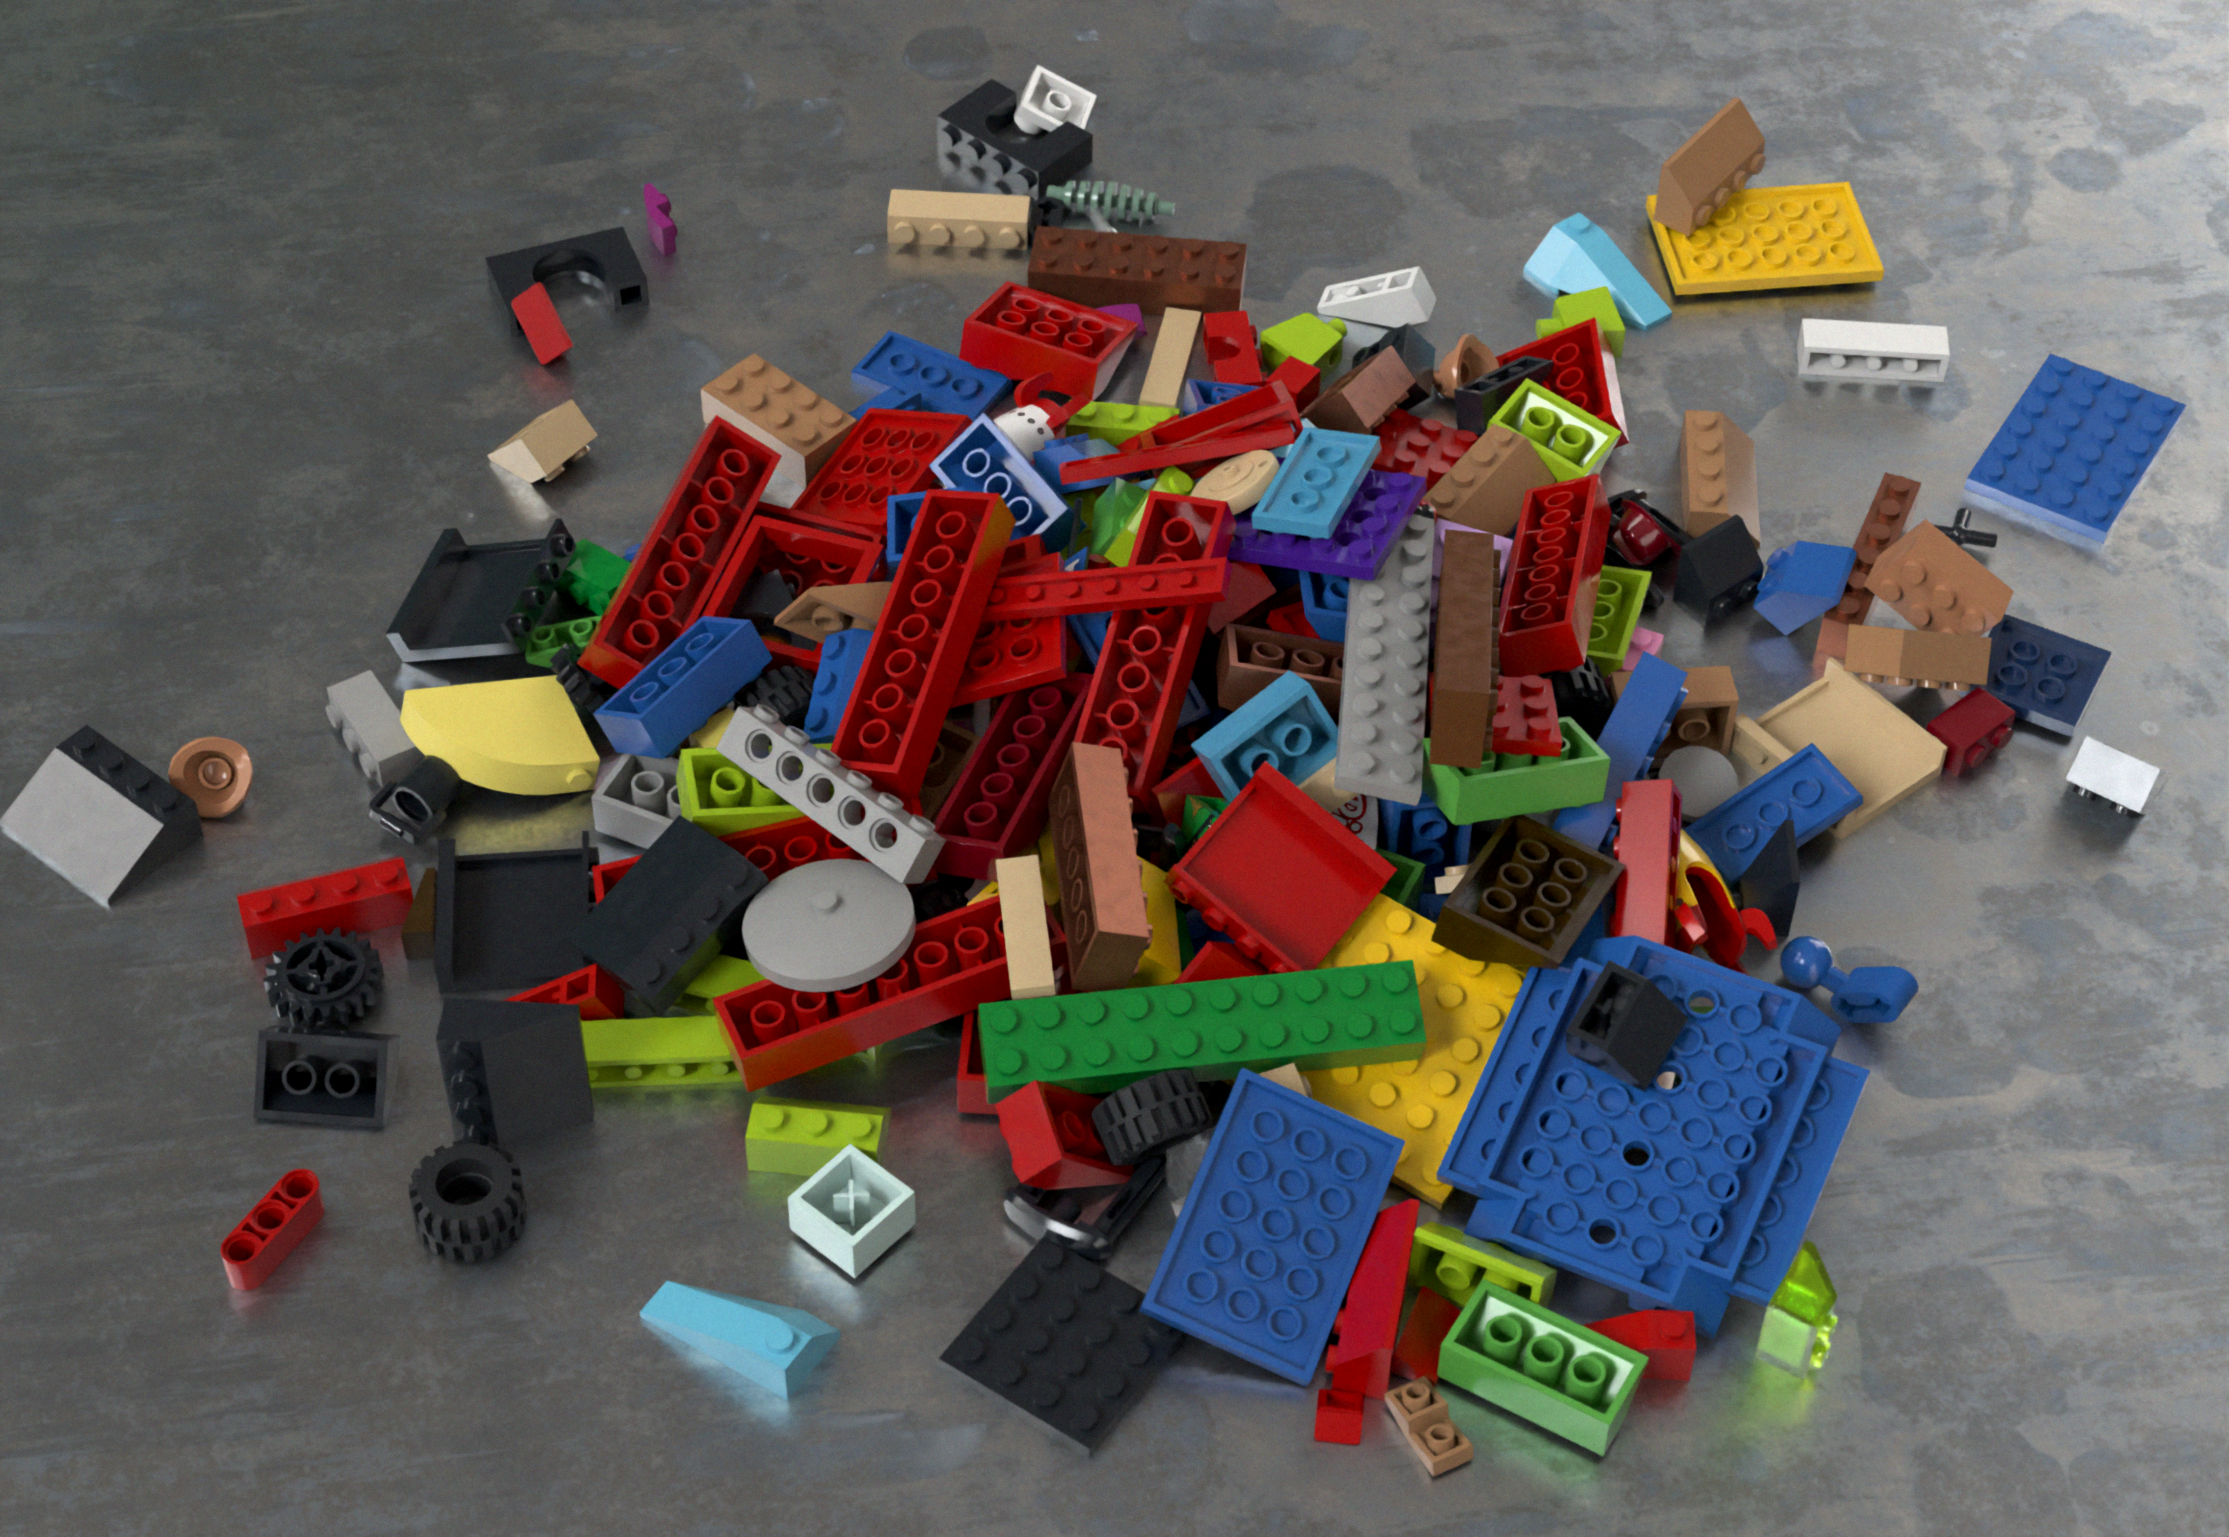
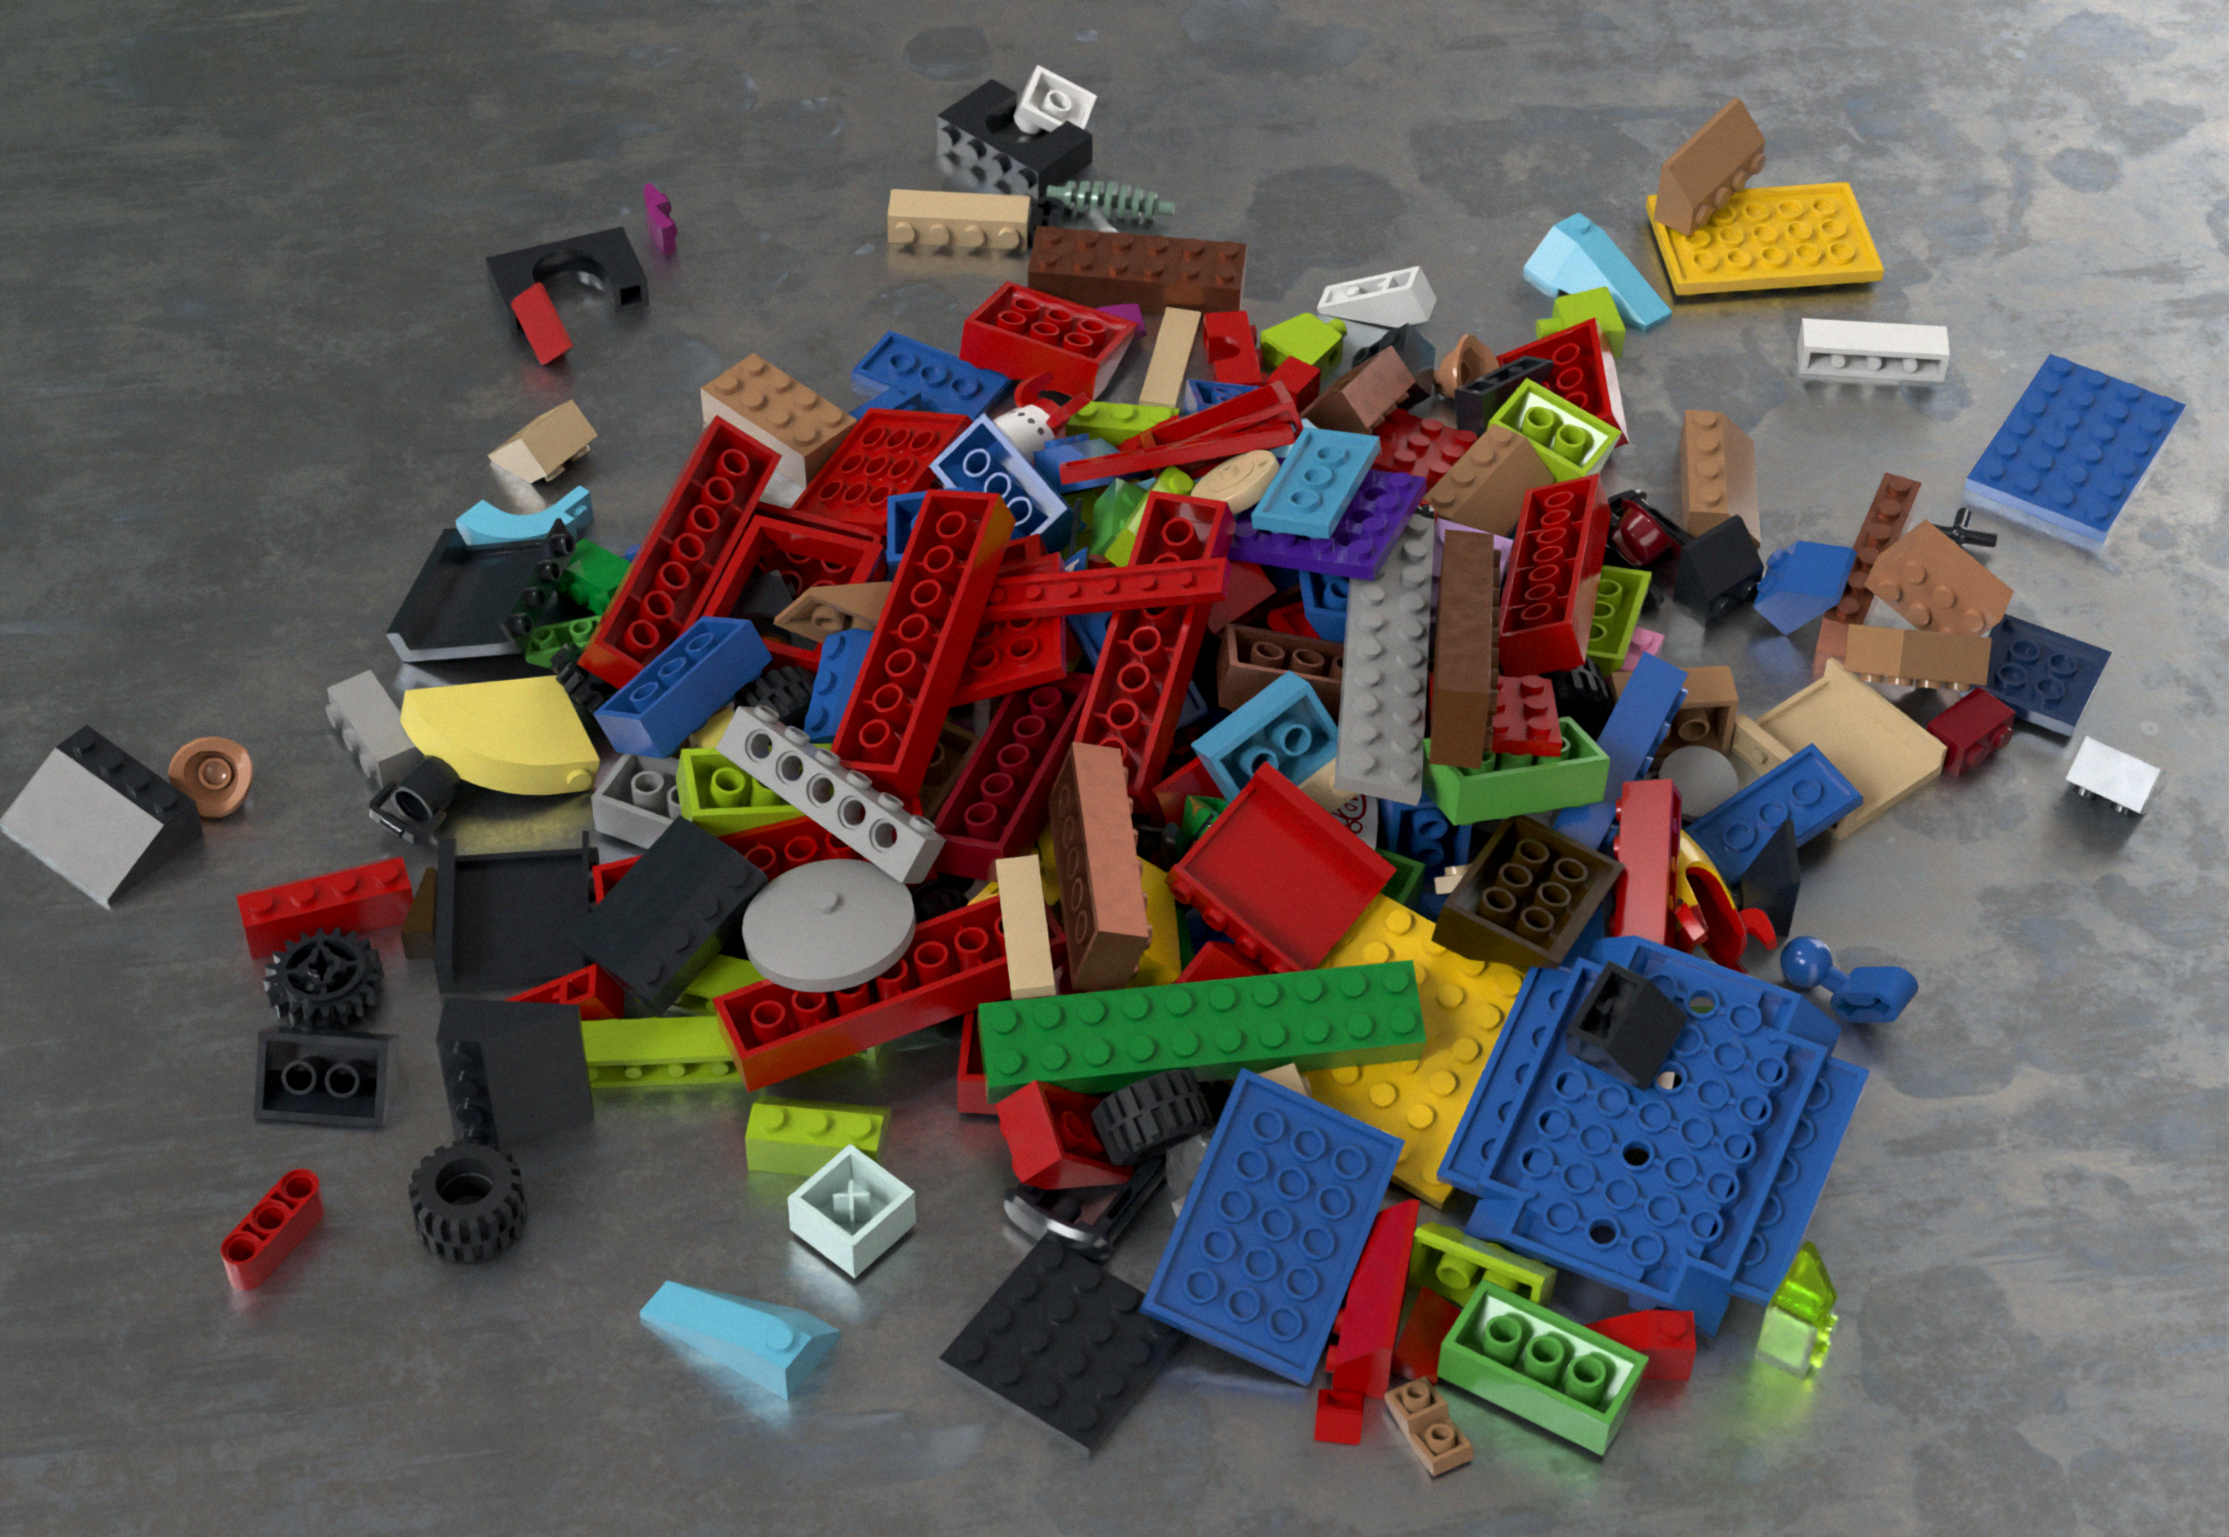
(490, 525): none -> medium azure arch

